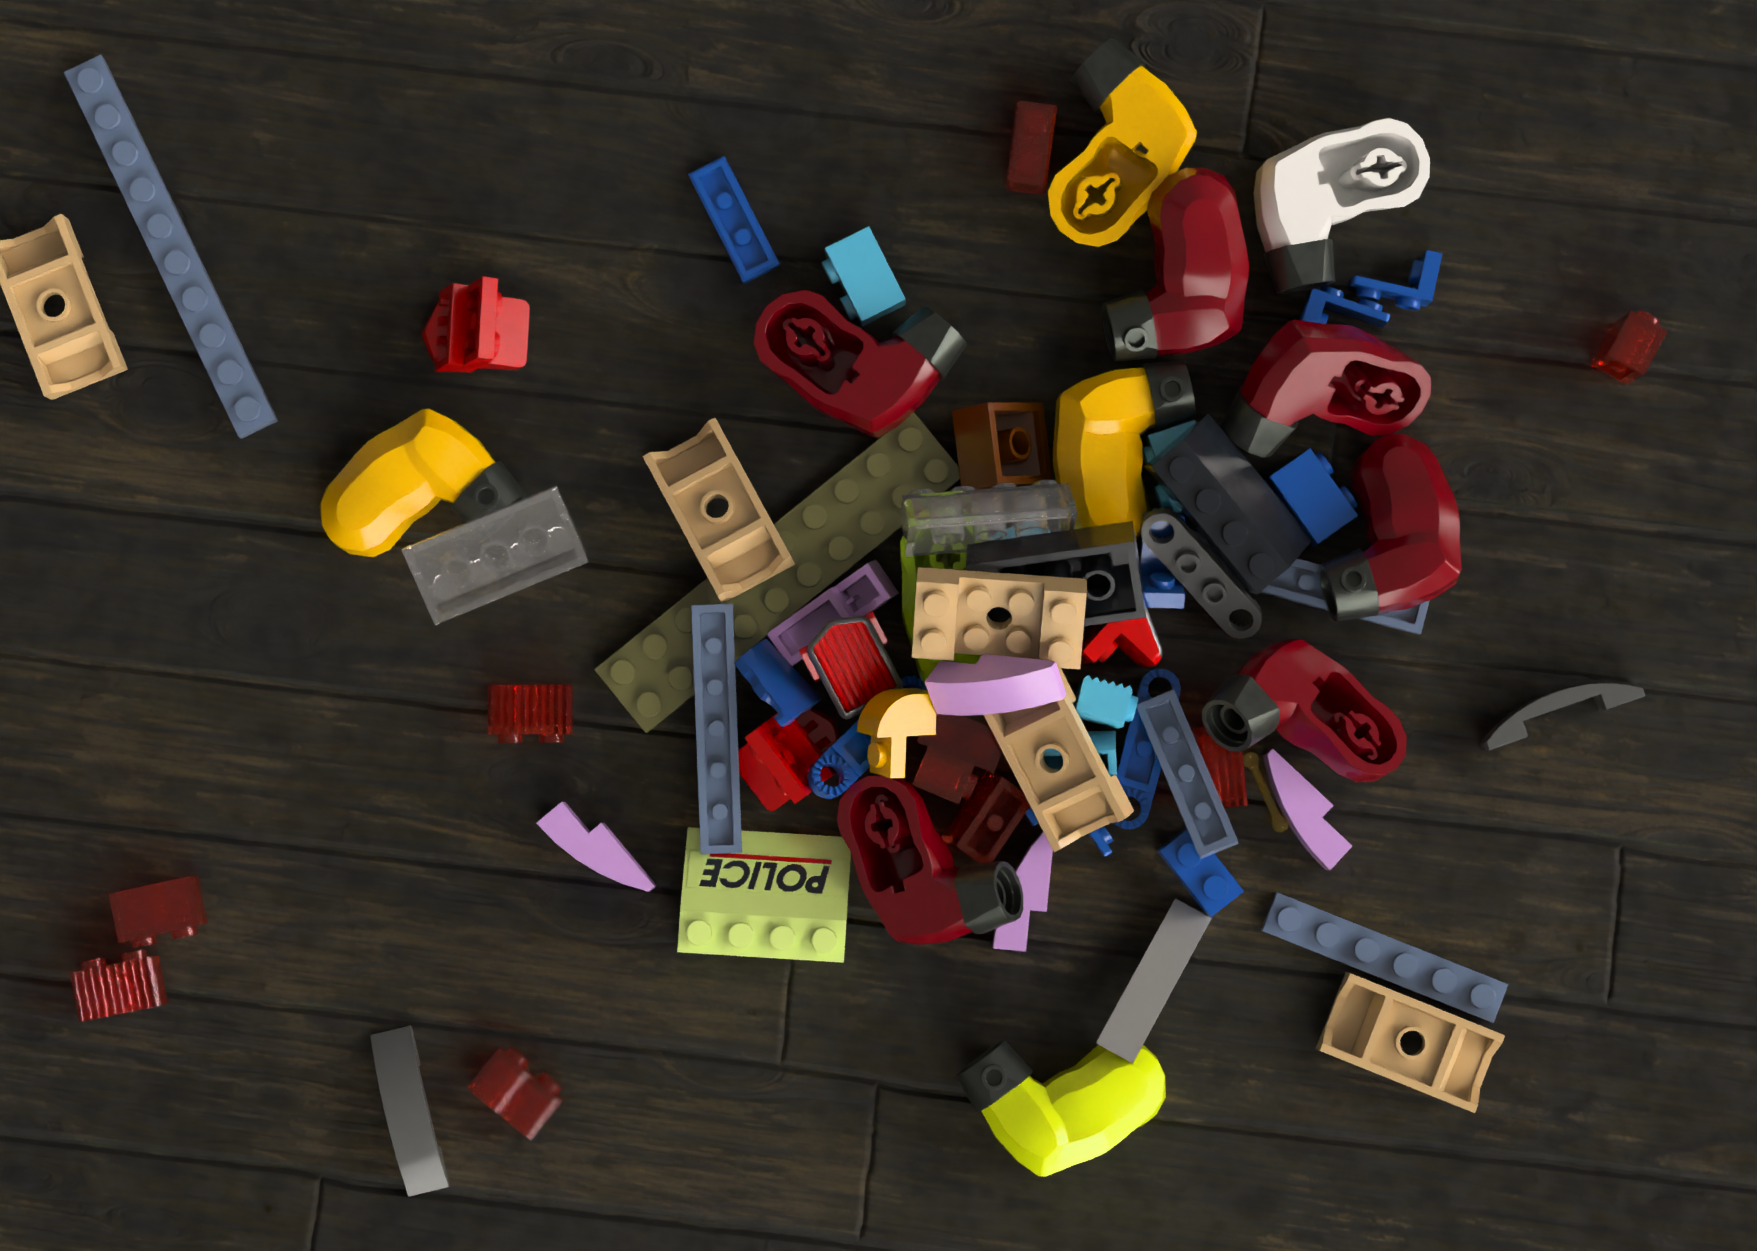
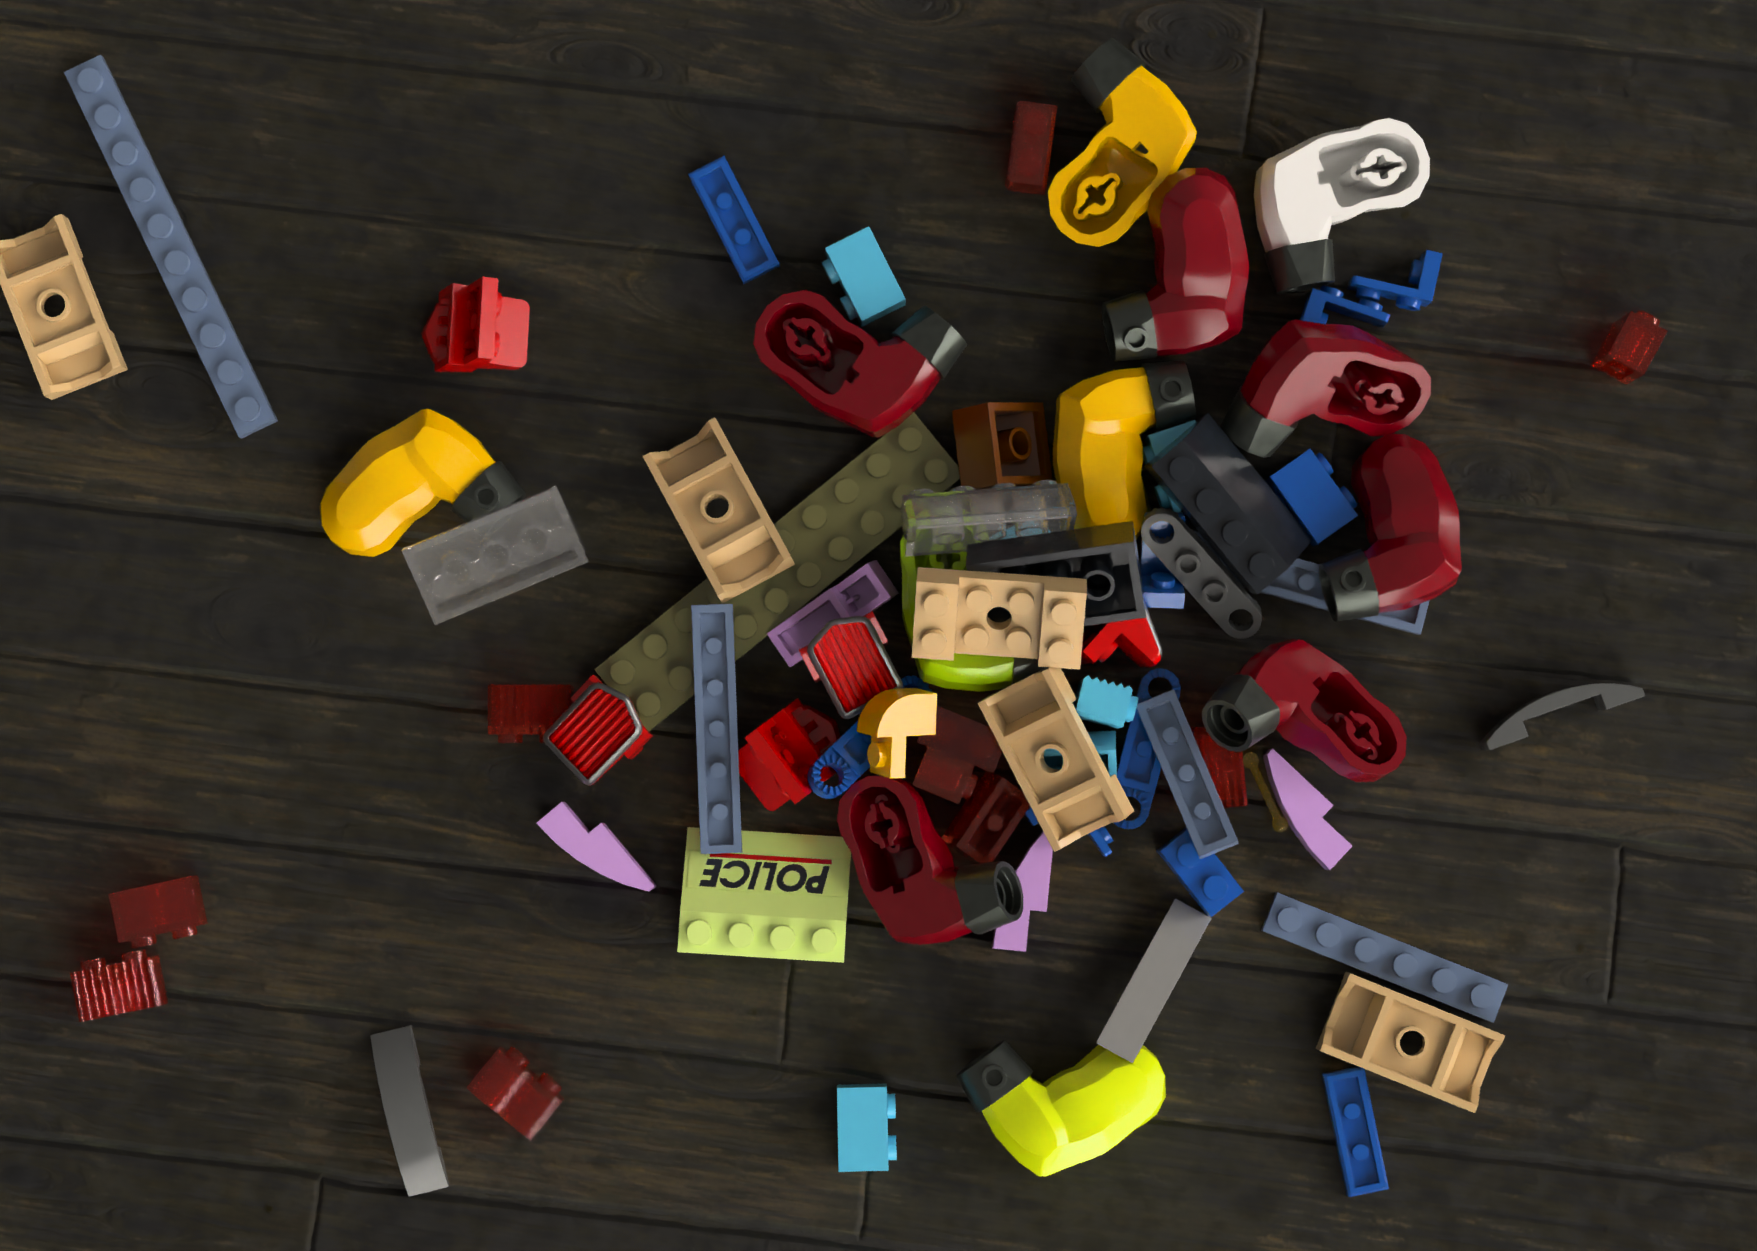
(596, 731): none -> red piece
(777, 682): blue slope -> none
(863, 1127): none -> medium azure brick
(993, 685): lavender slope -> none
(1355, 1131): none -> blue tile

